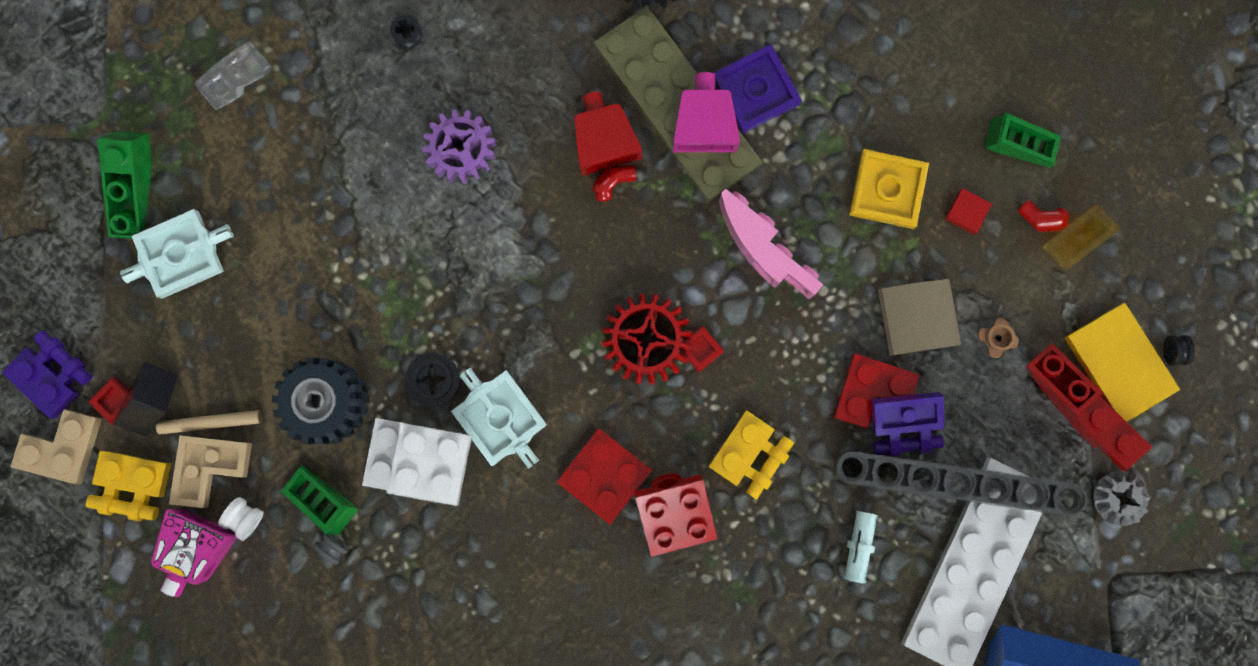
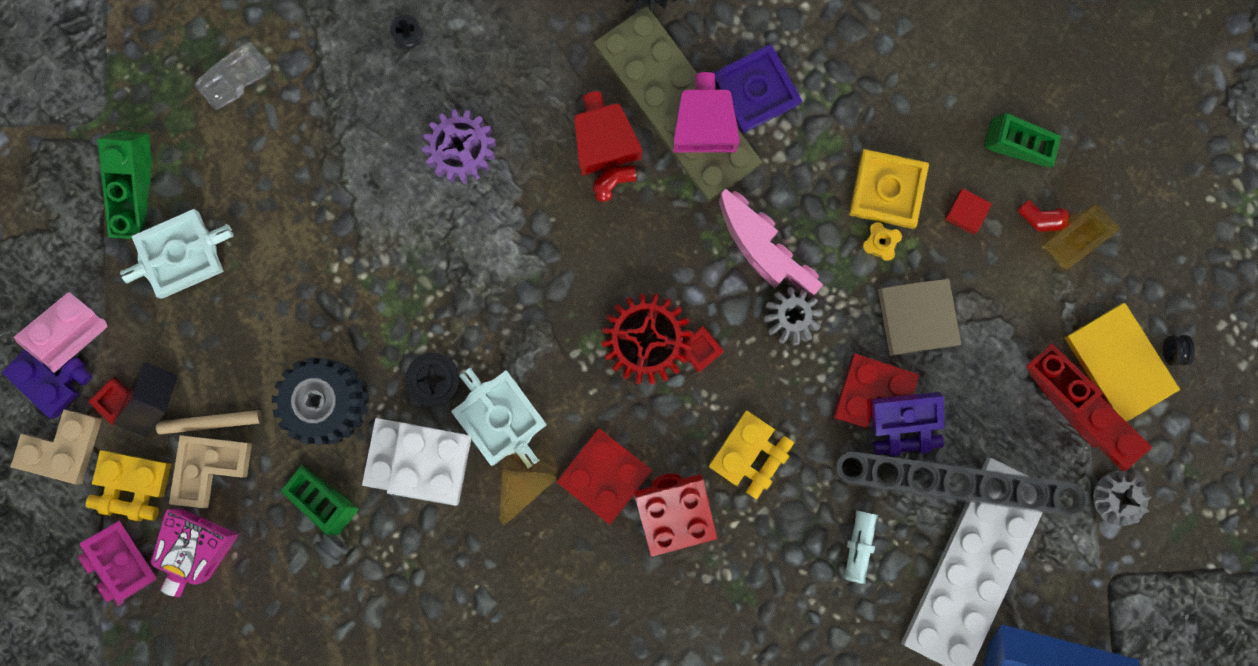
(60, 332): none -> bright pink plate
(116, 563): none -> dark pink bracket
(240, 518): white wheel -> none
(520, 489): none -> clear yellow slope
(804, 310): none -> light grey gear
(891, 238): none -> yellow plate
(1007, 335): medium nougat plate -> none

